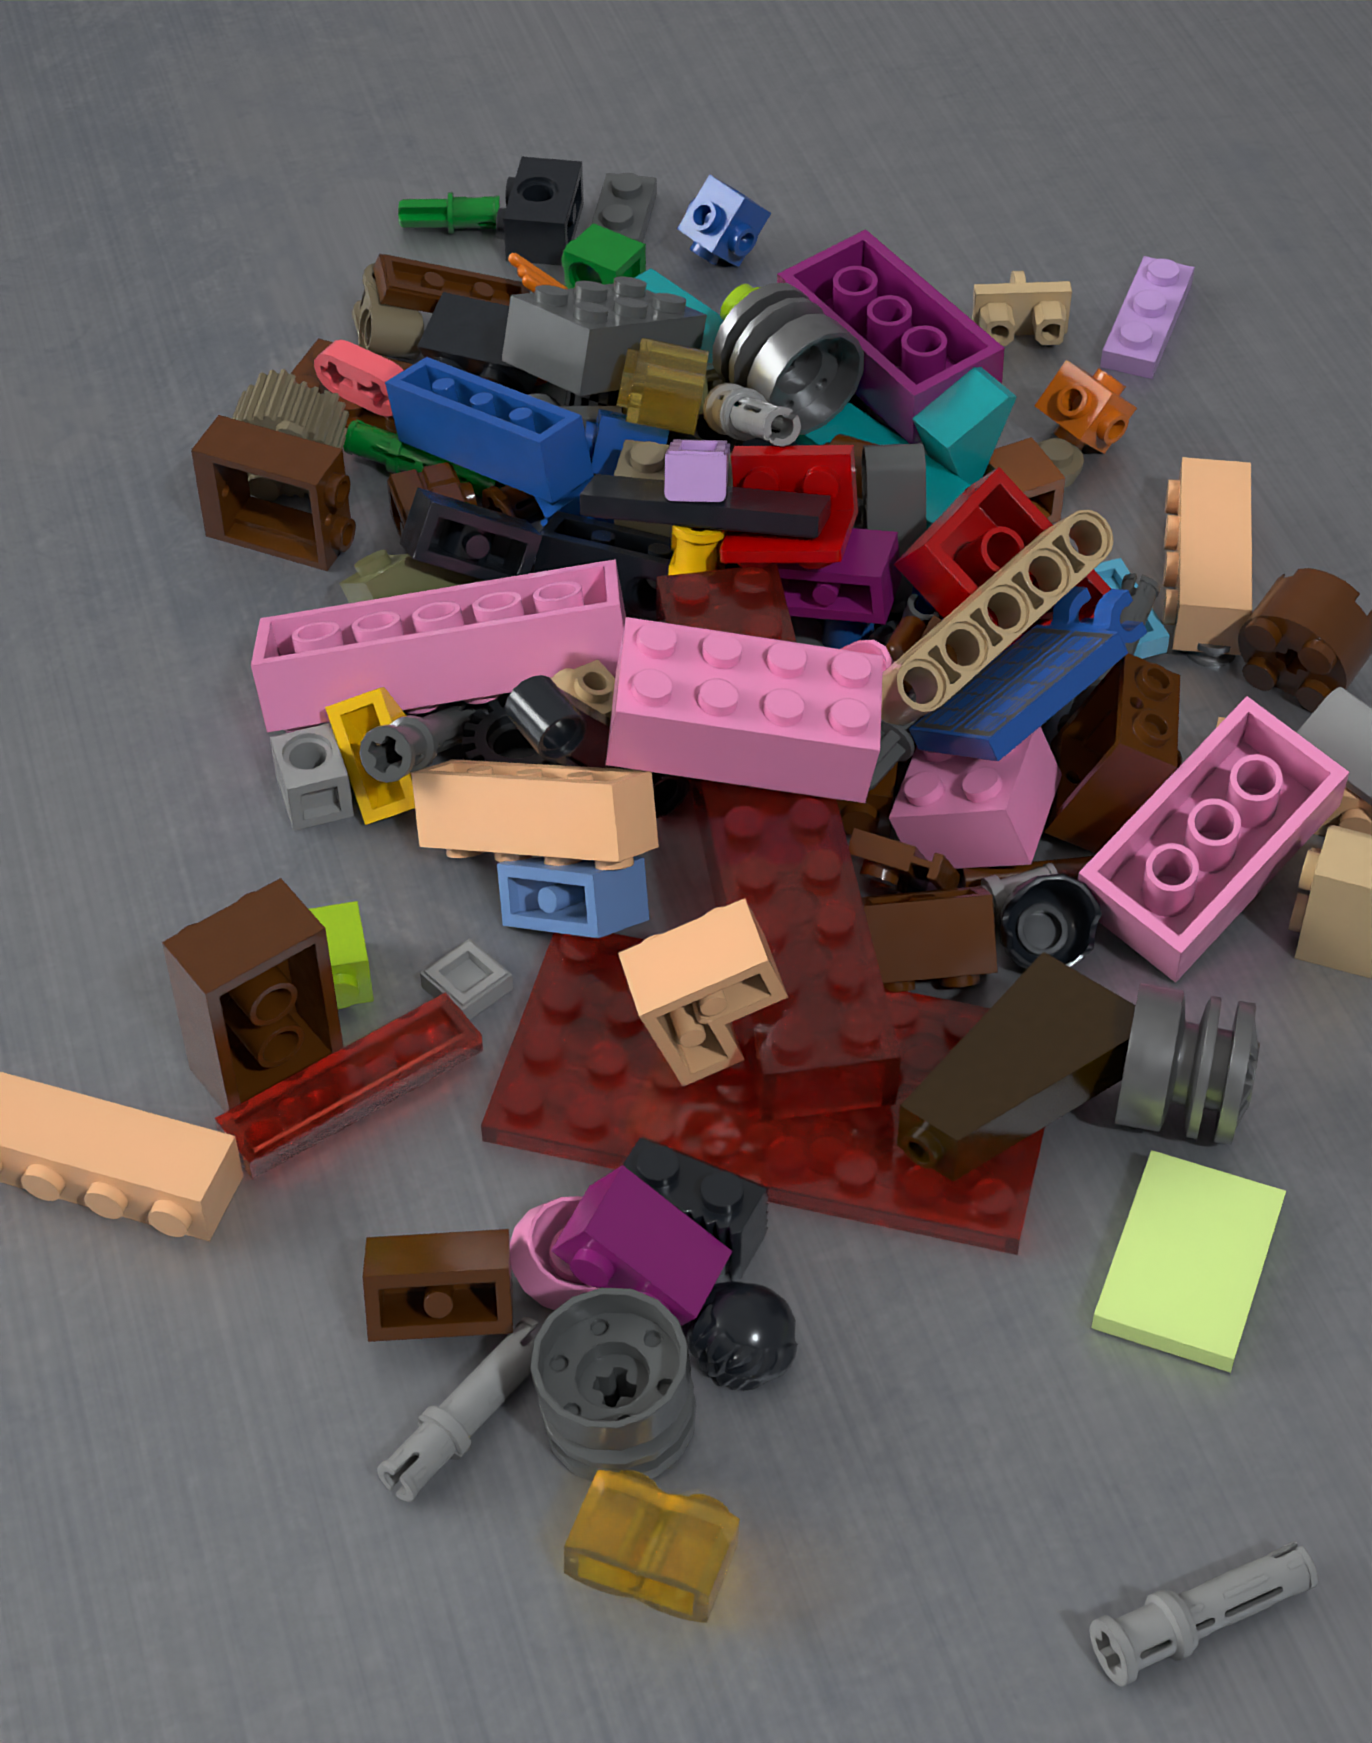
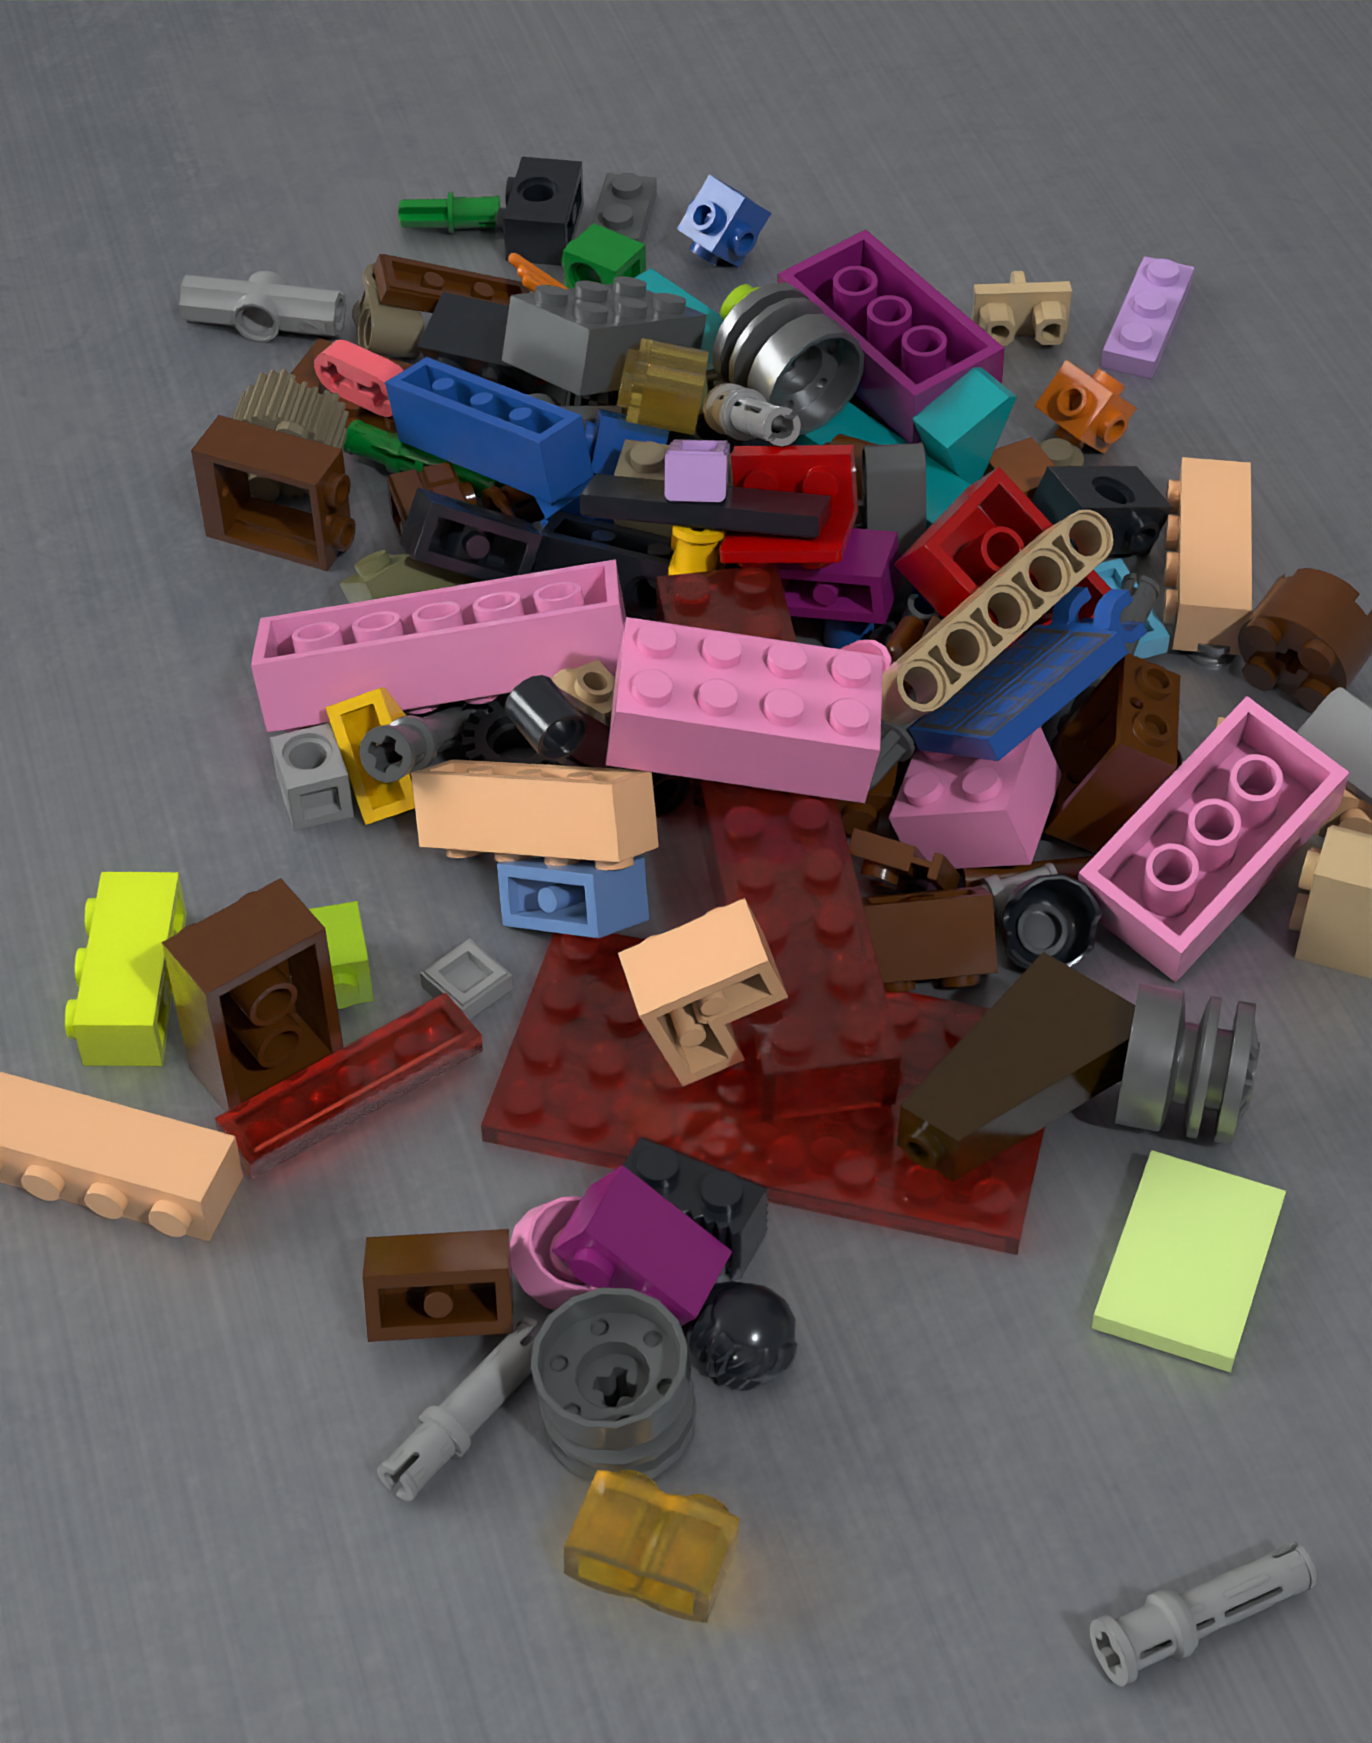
(123, 971): none -> neon yellow brick
(262, 306): none -> light grey piece
(1117, 493): none -> black brick

